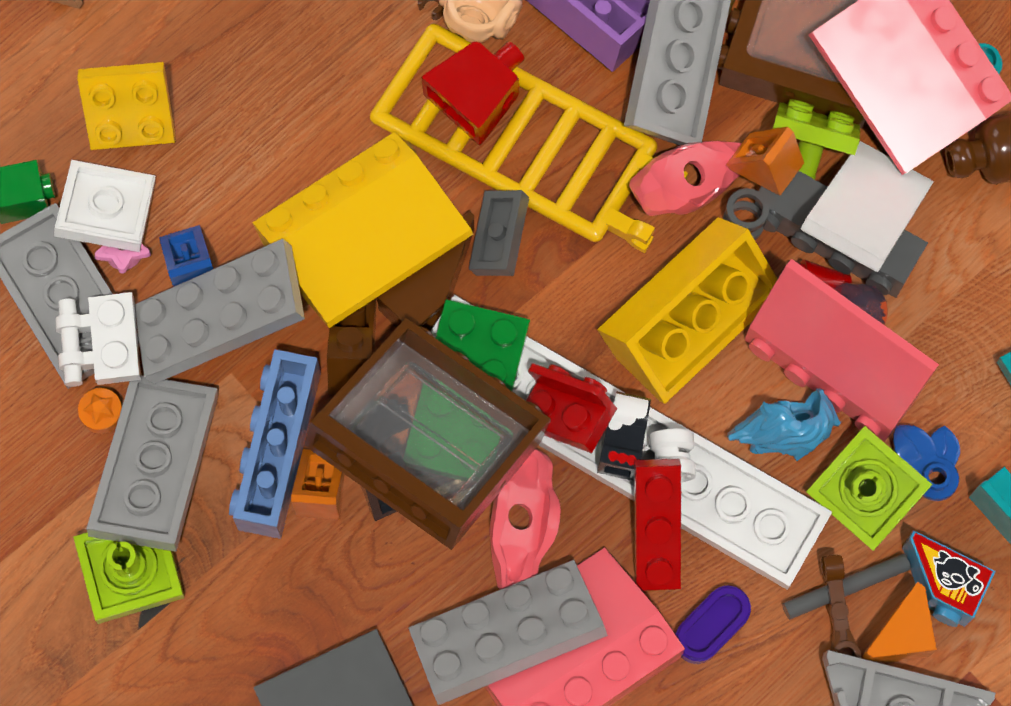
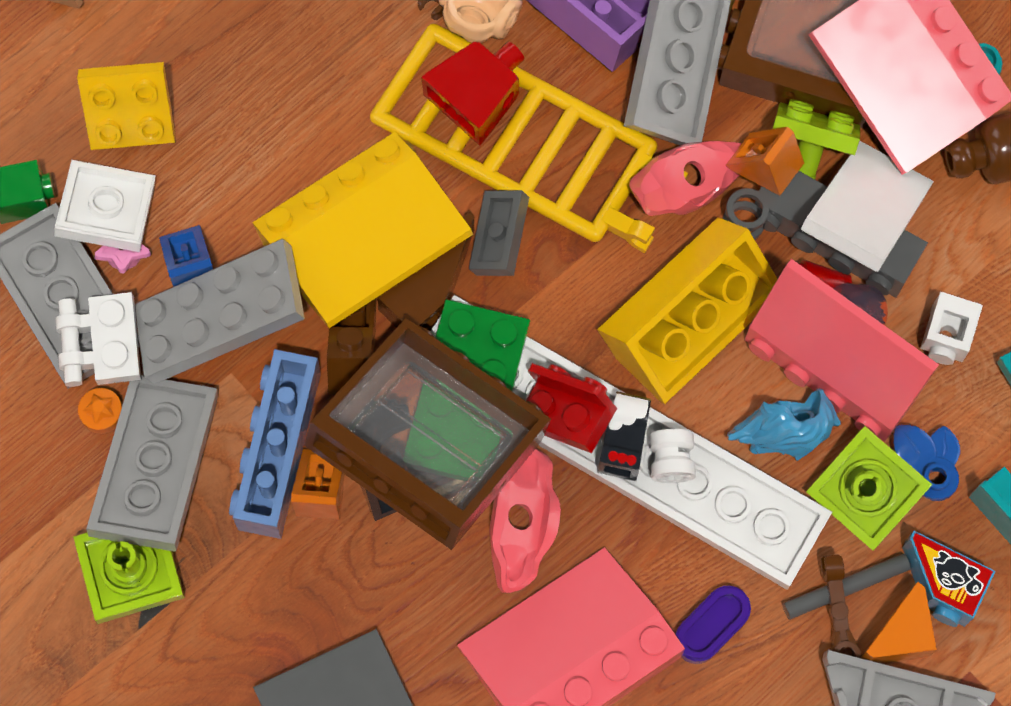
(507, 632): light grey plate -> none
(657, 524): red plate -> none
(958, 318): none -> white brick

